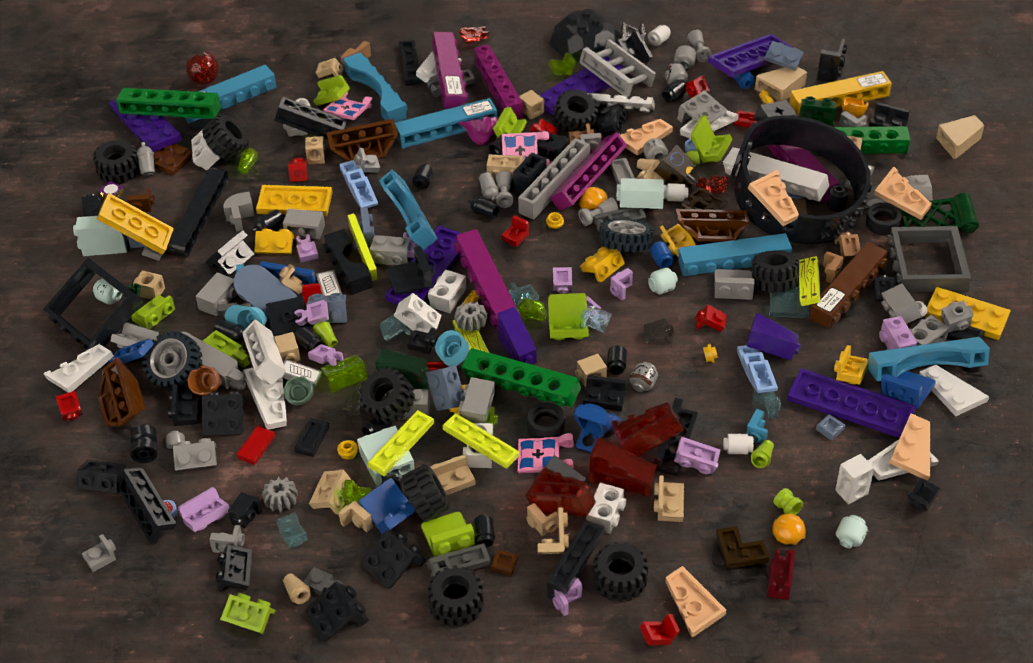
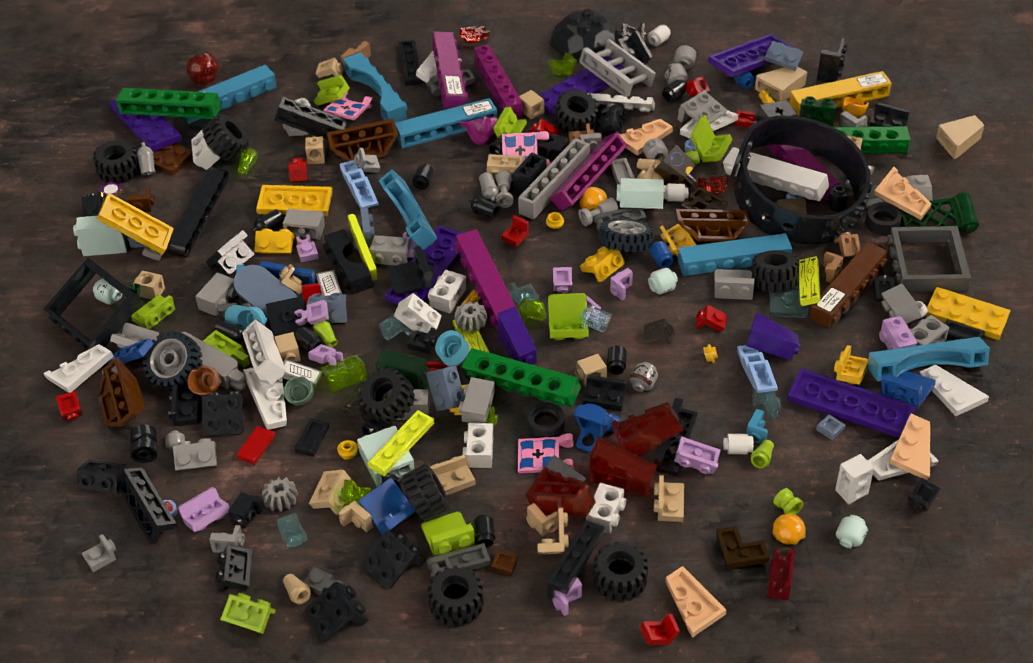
(238, 207): light grey brick -> none
(481, 440): neon yellow tile -> none
(696, 39): light grey piece -> none
(773, 196): light nougat wing -> none
(957, 316): light grey brick -> none

